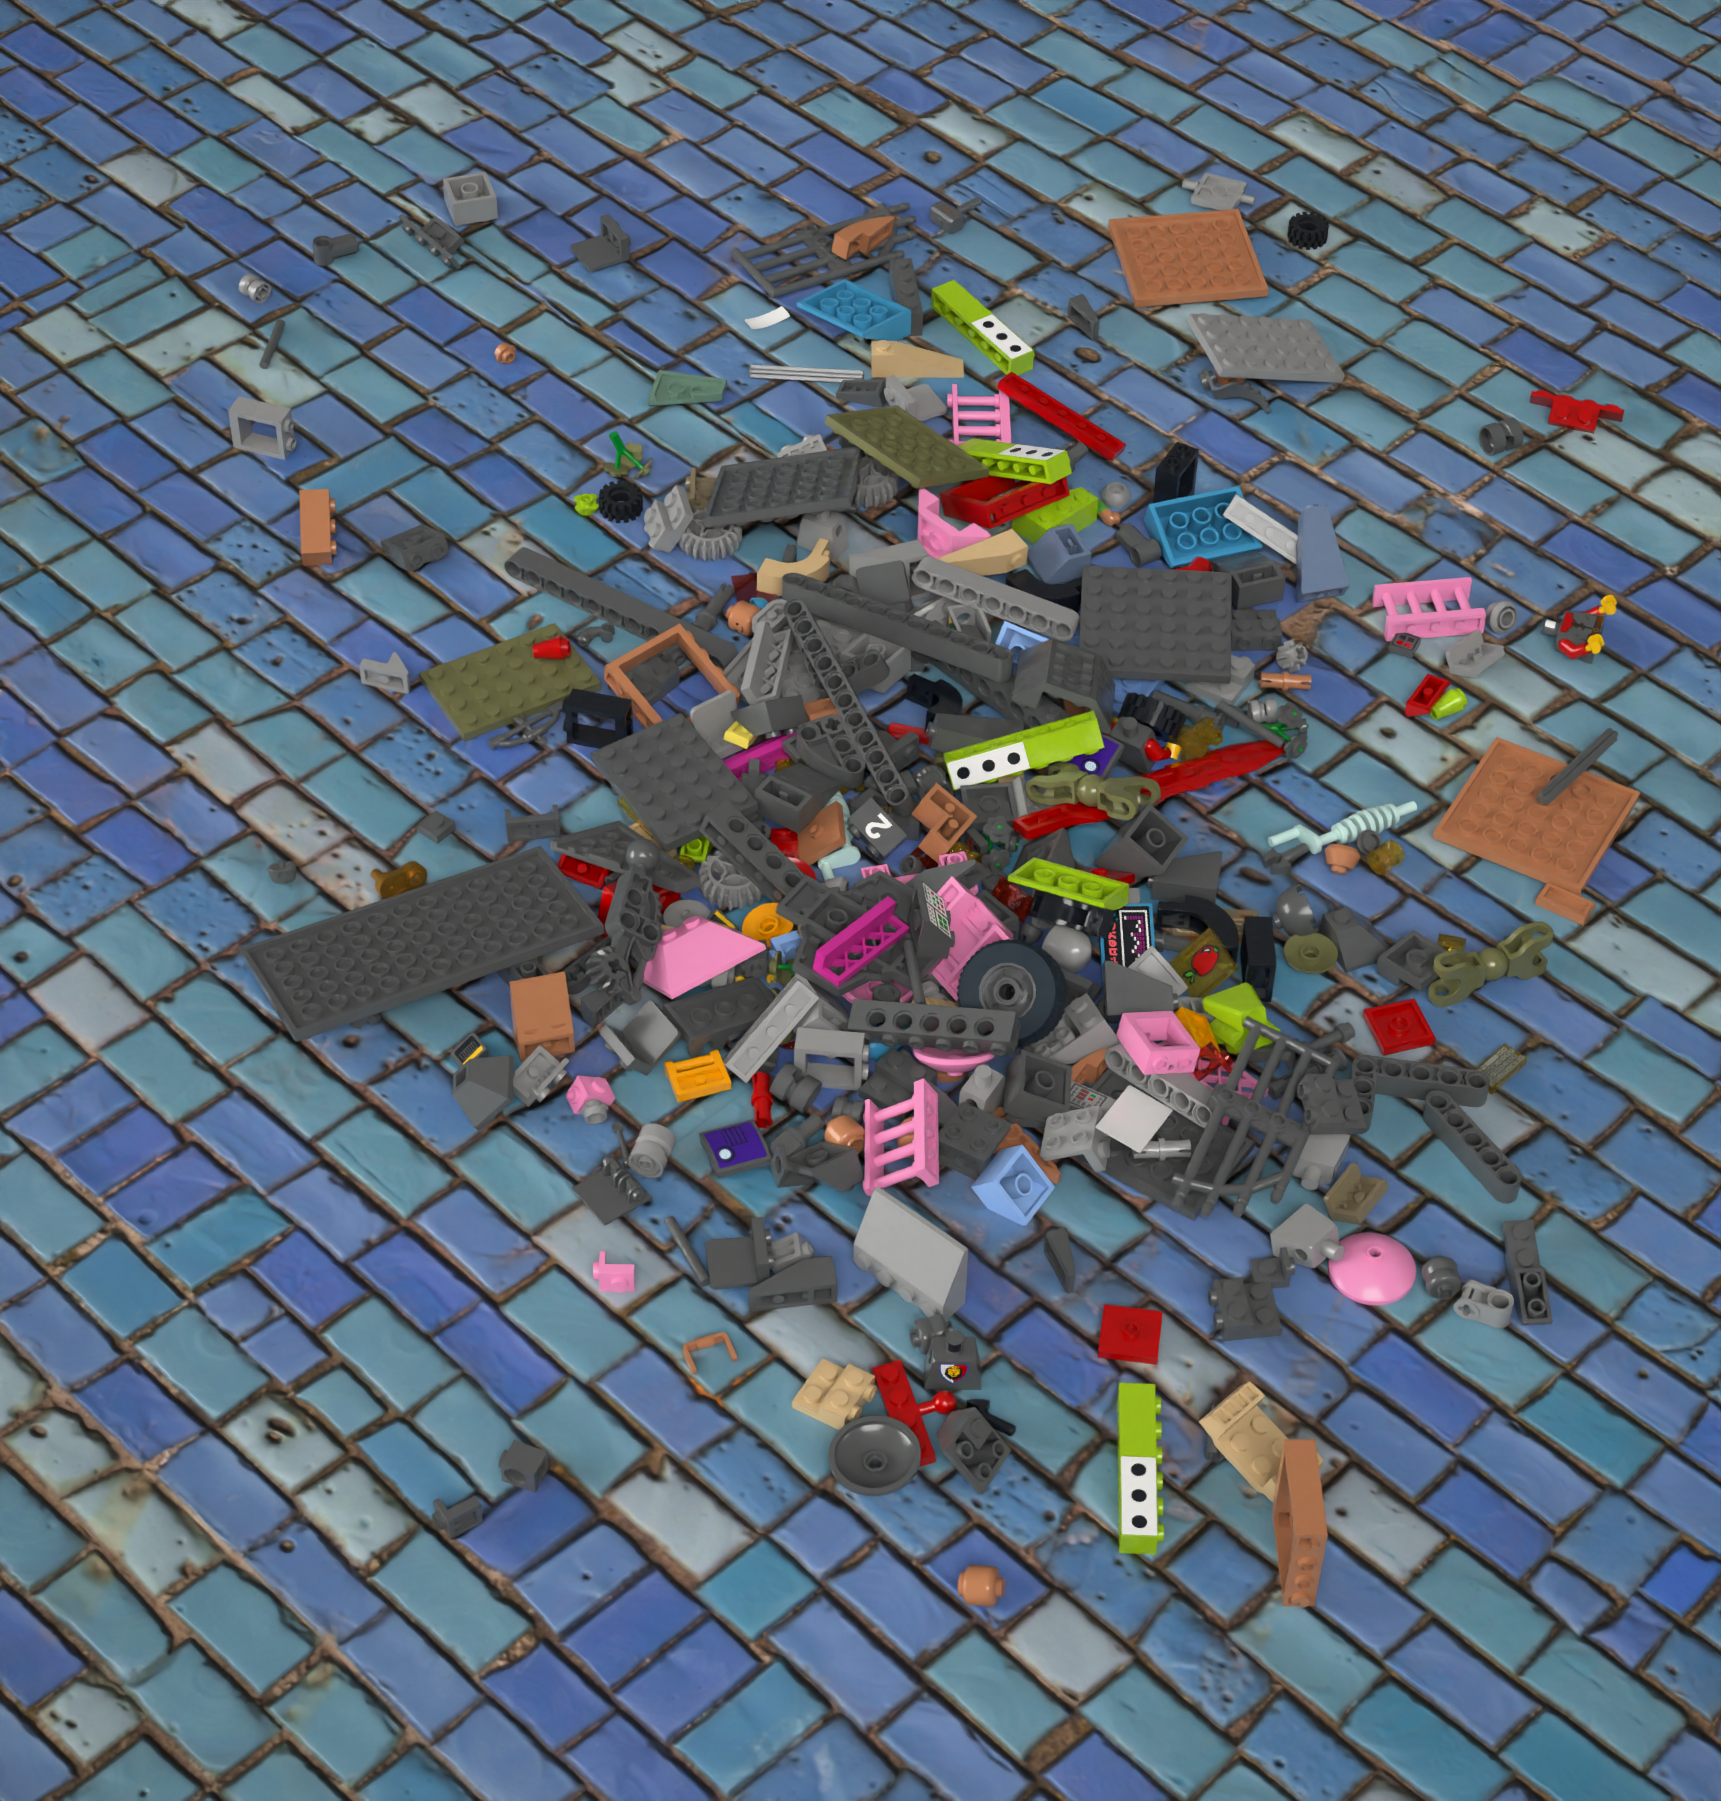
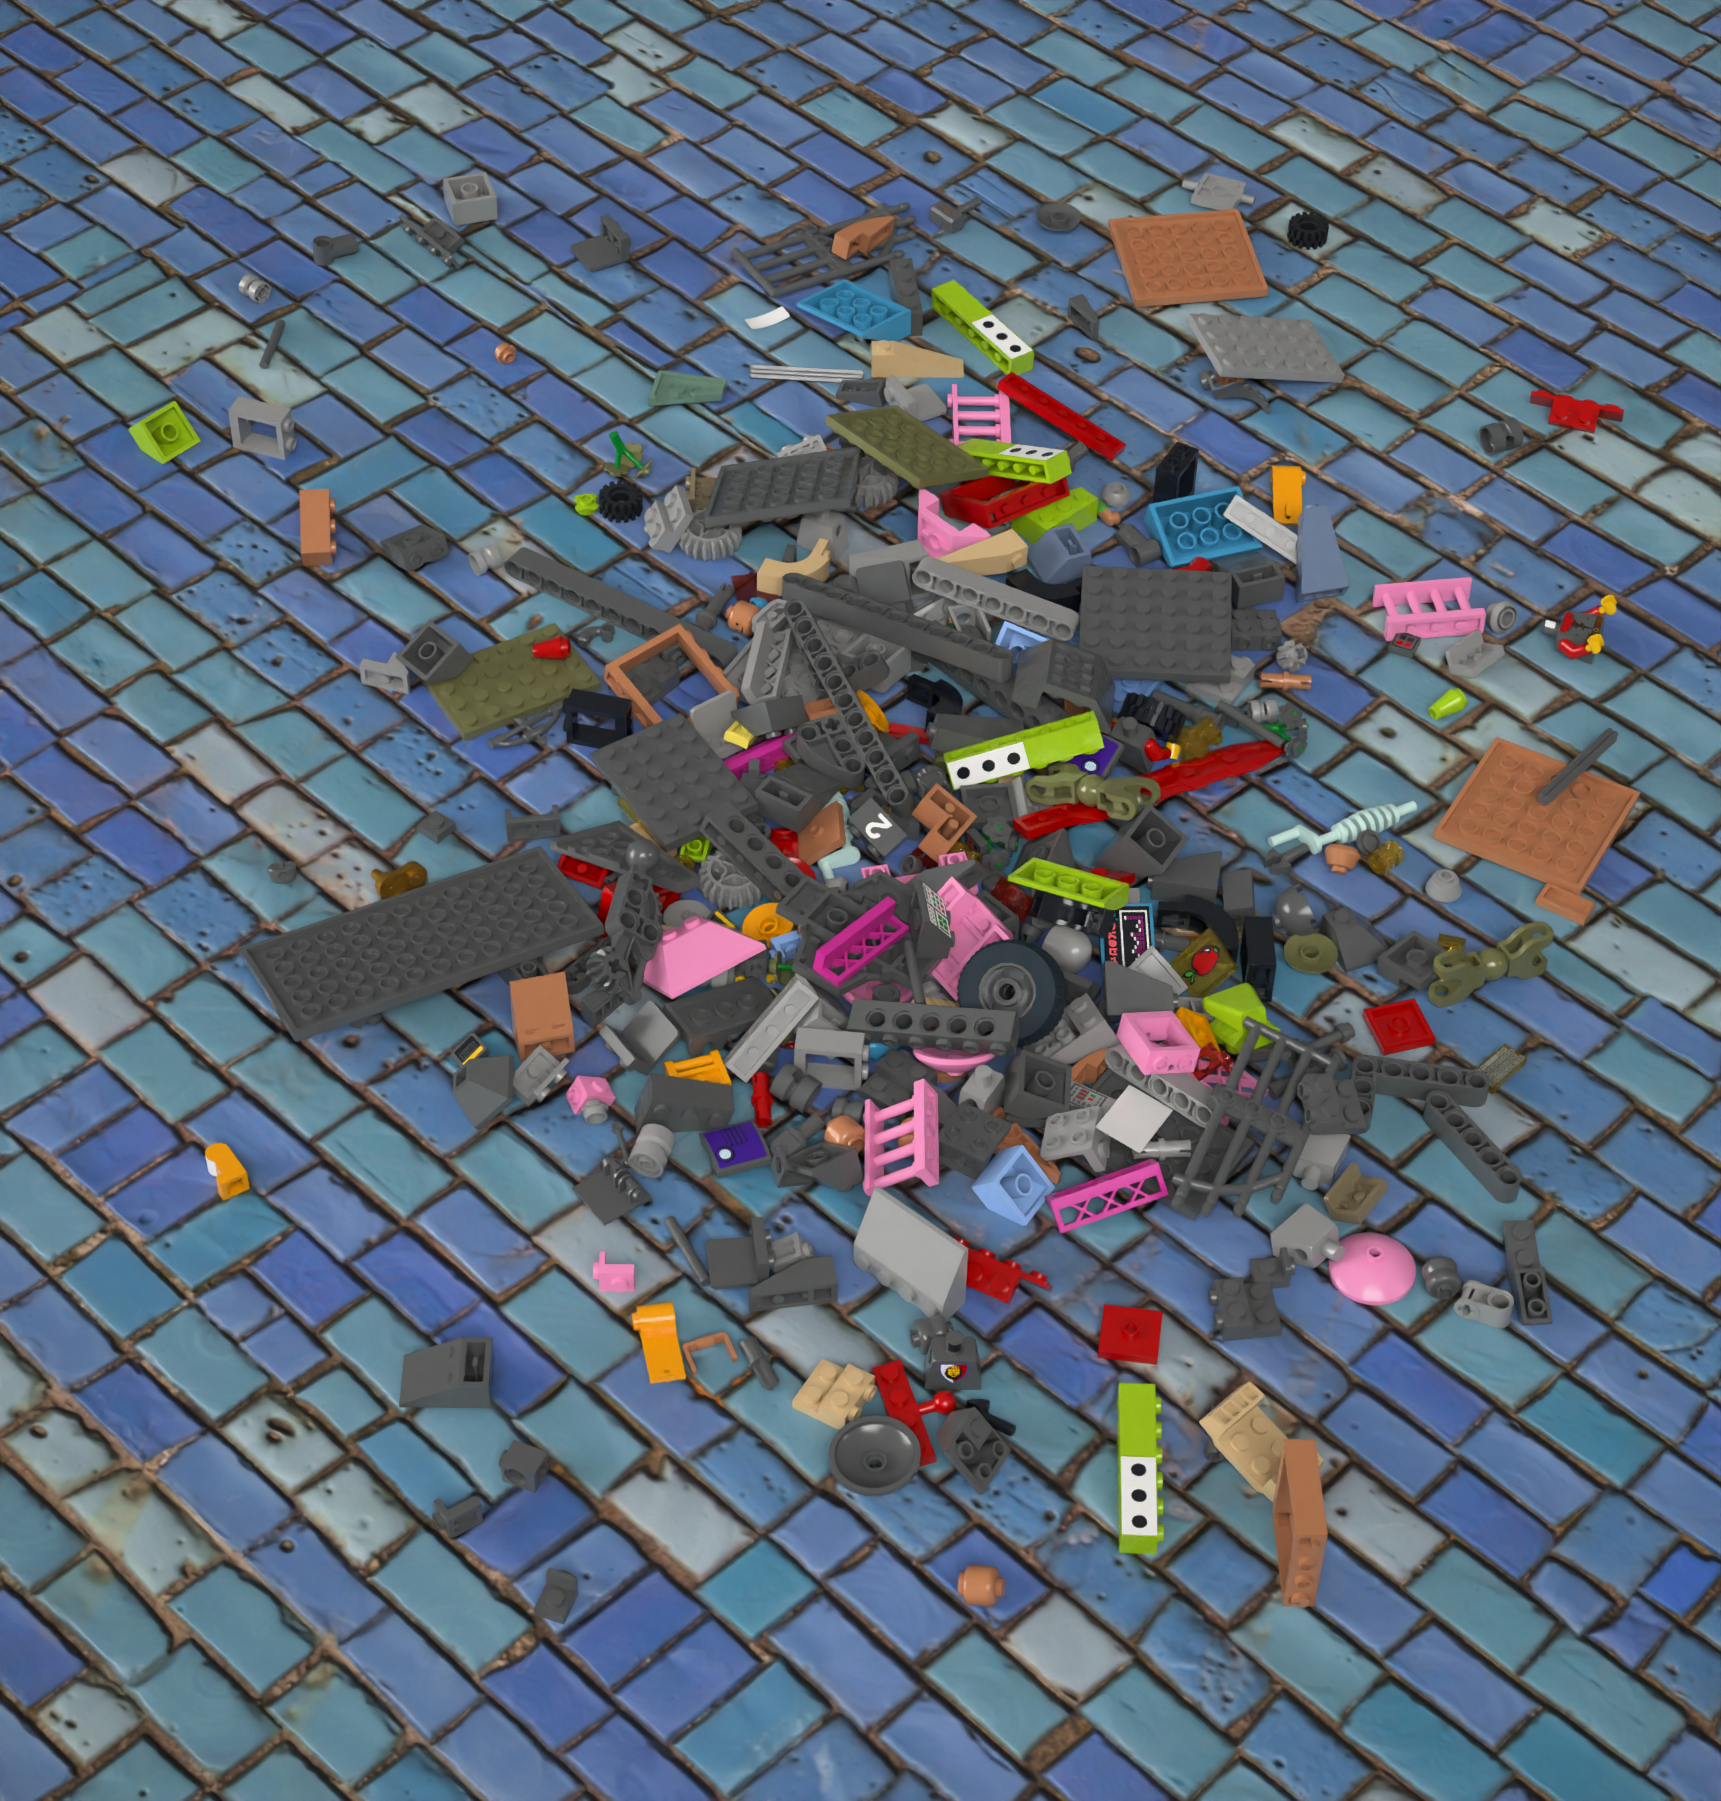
(164, 433): none -> lime slope
(229, 1172): none -> light orange leg
(434, 655): none -> dark grey slope
(449, 1375): none -> dark grey slope
(484, 560): none -> light grey wheel
(557, 1596): none -> dark grey bracket
(659, 1341): none -> light orange door
(683, 1104): none -> dark grey wedge
(759, 1363): none -> dark grey axle
(874, 712): none -> light orange dish
(998, 1278): none -> red bracket
(1058, 216): none -> dark grey dish
(1059, 1254): dark grey slope -> none
(1104, 1184): none -> dark pink fence
(1238, 894): none -> dark grey hinge
(1287, 493): none -> light orange door
(1426, 695): red slope -> none
(1444, 886): none -> light grey cone

